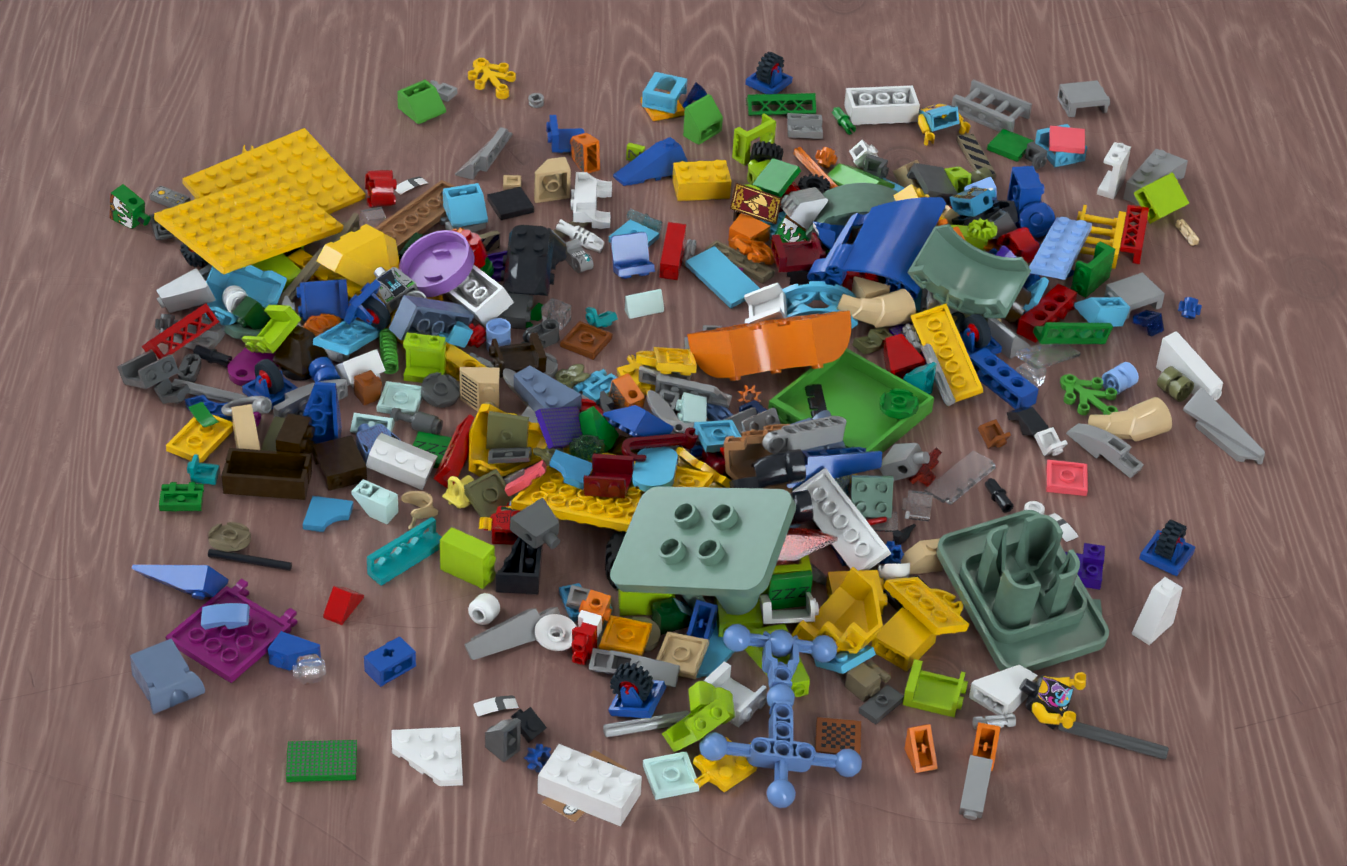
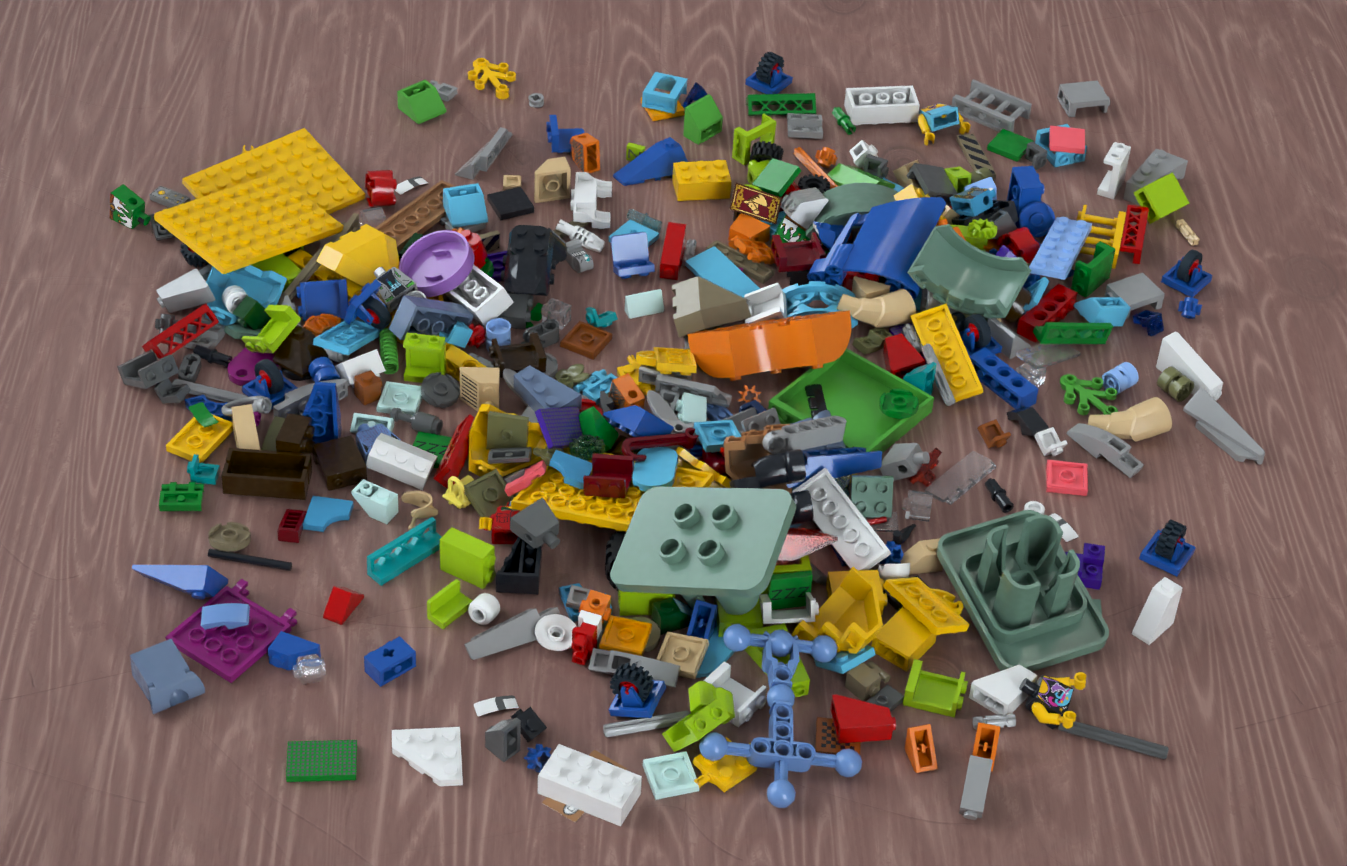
(291, 526): none -> dark red slope
(447, 605): none -> lime panel
(705, 305): none -> dark tan panel
(860, 720): none -> red slope
(1188, 274): none -> blue plate

